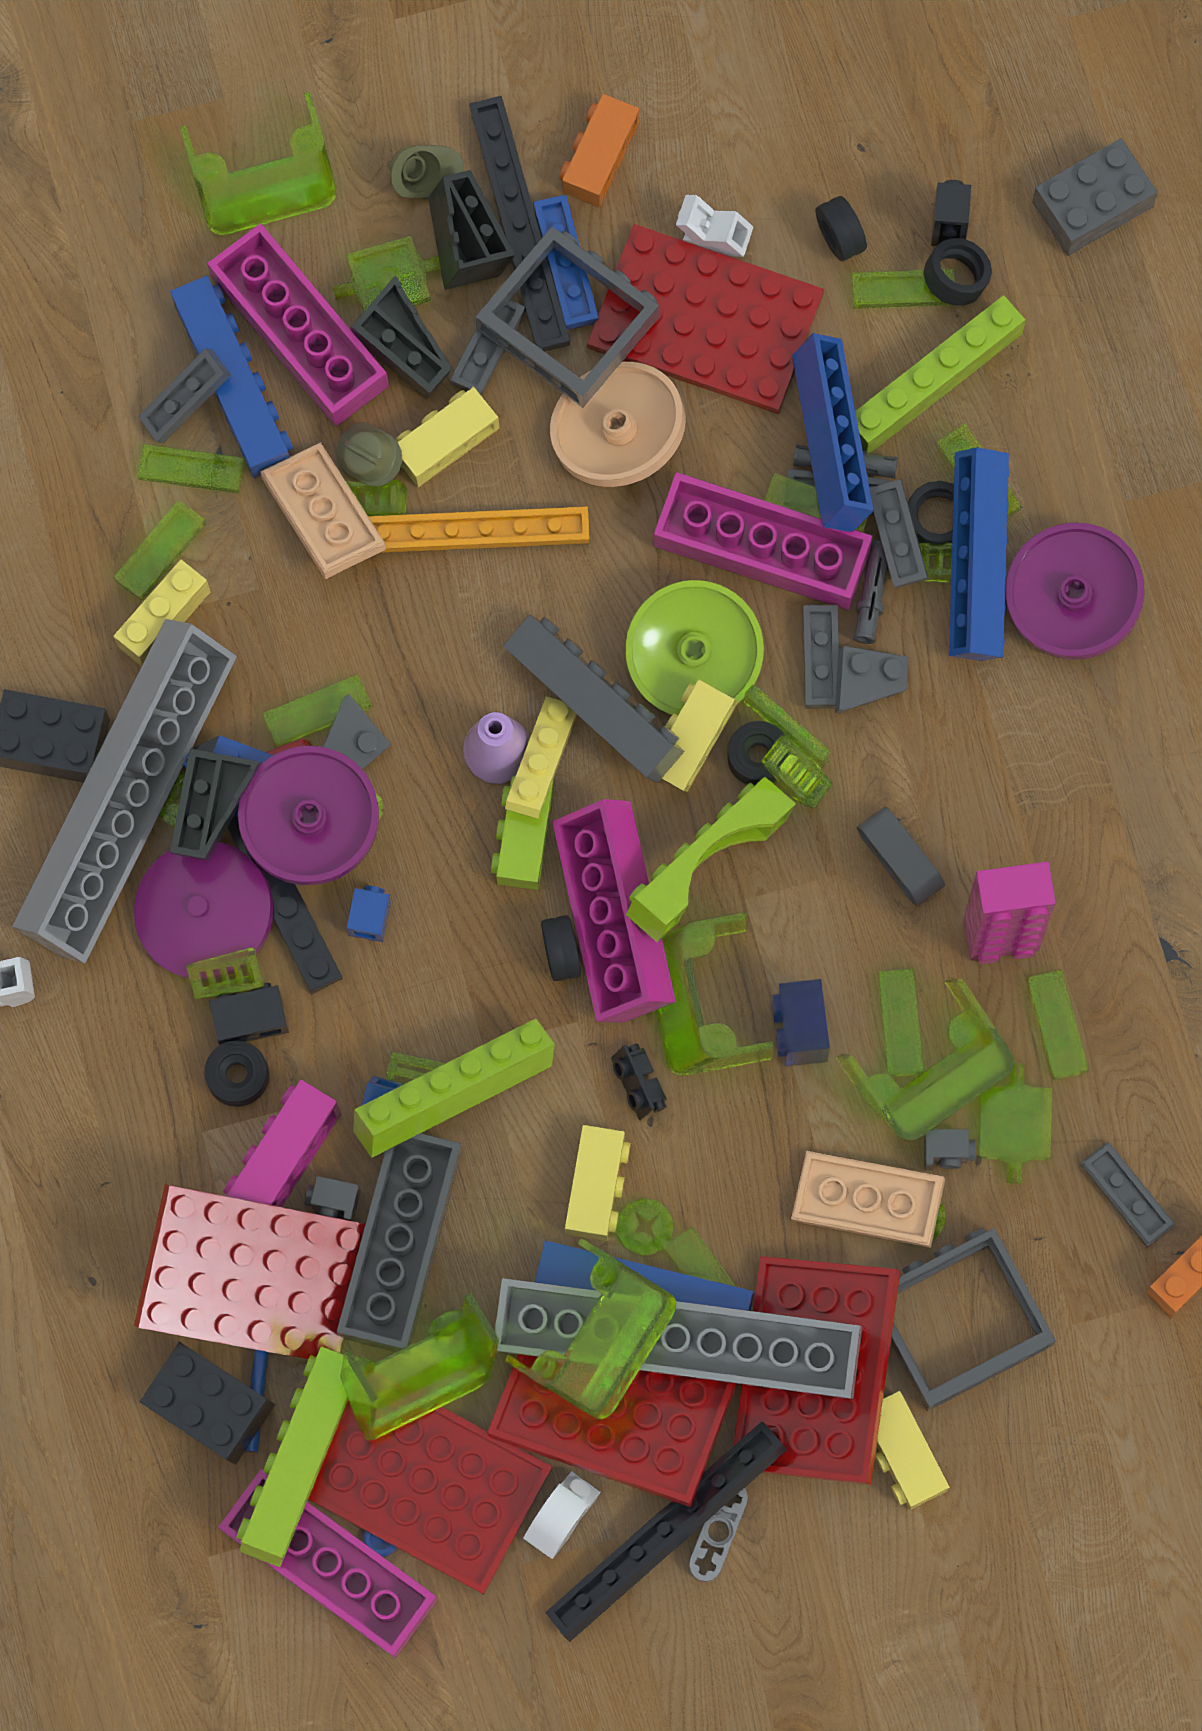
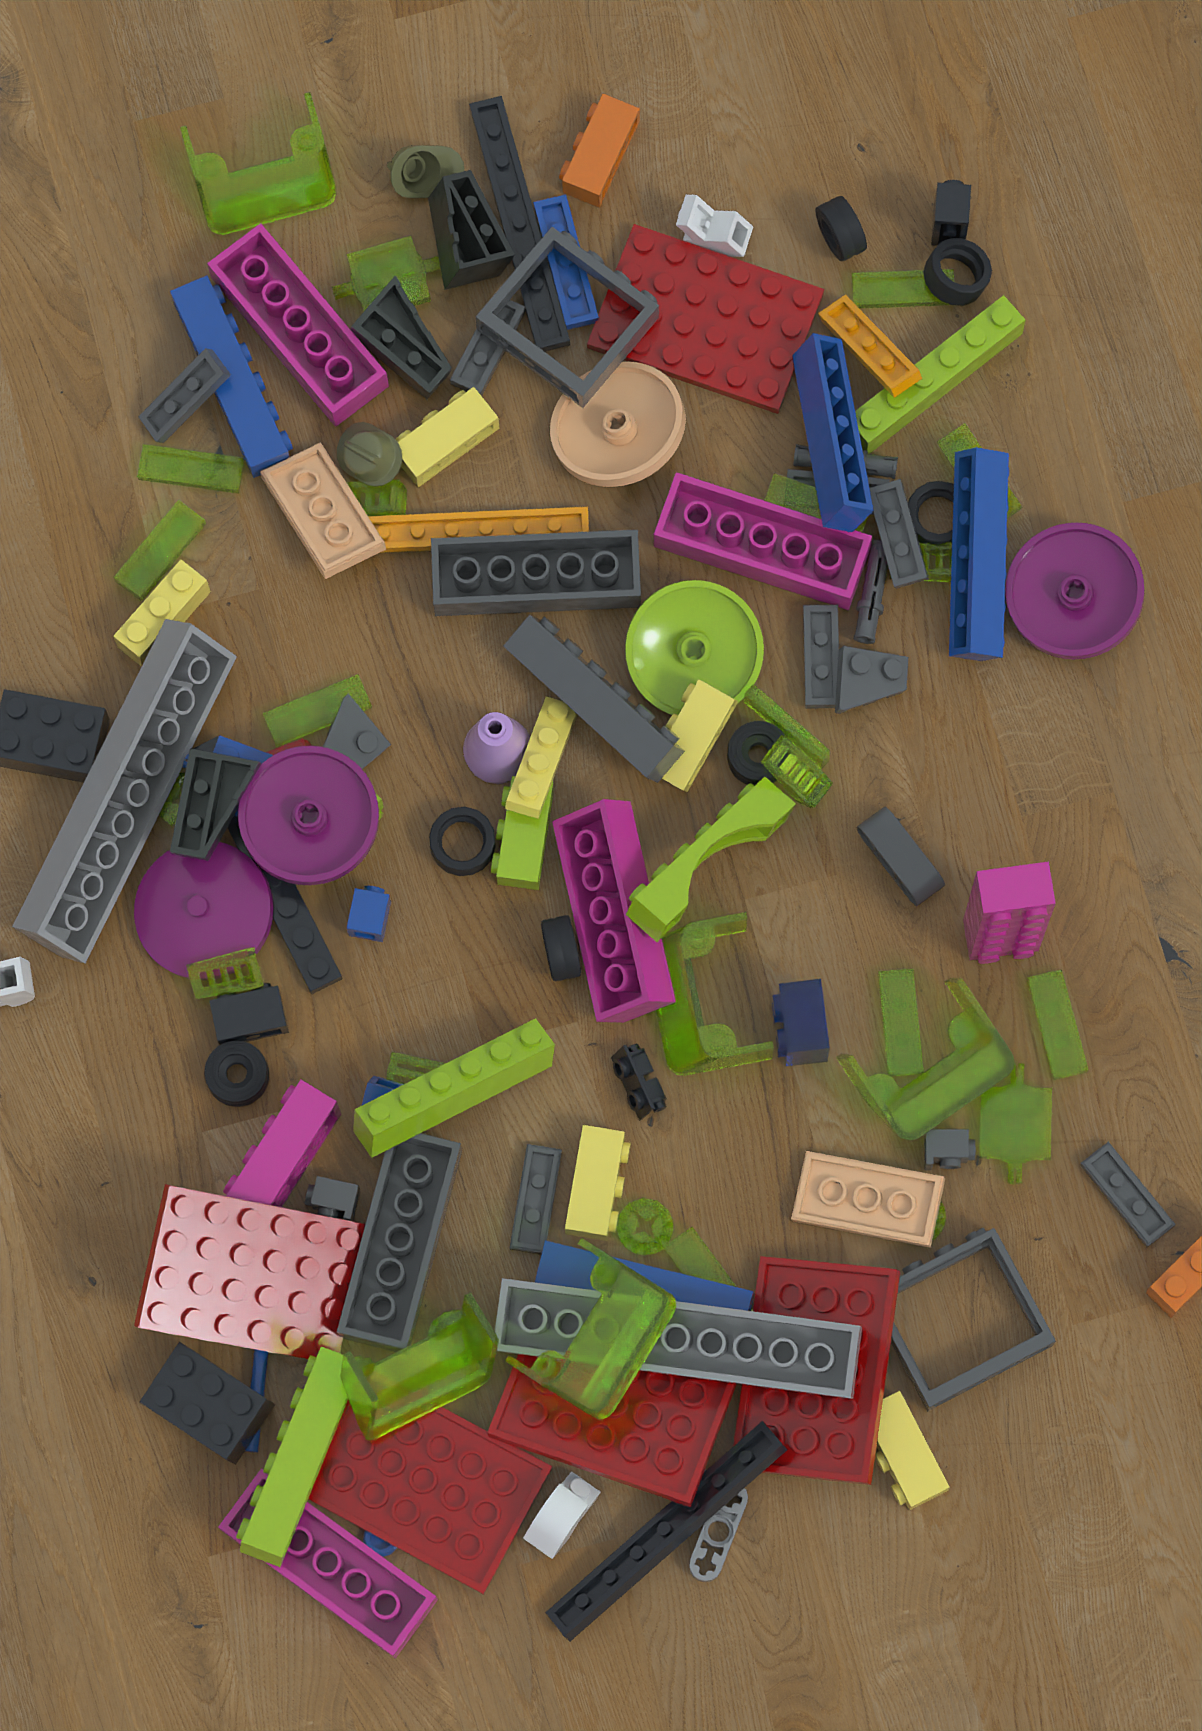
(450, 817): none -> black tyre
(535, 572): none -> dark grey brick
(535, 1198): none -> dark grey tile
(870, 346): none -> light orange plate
(1094, 196): dark grey brick -> none

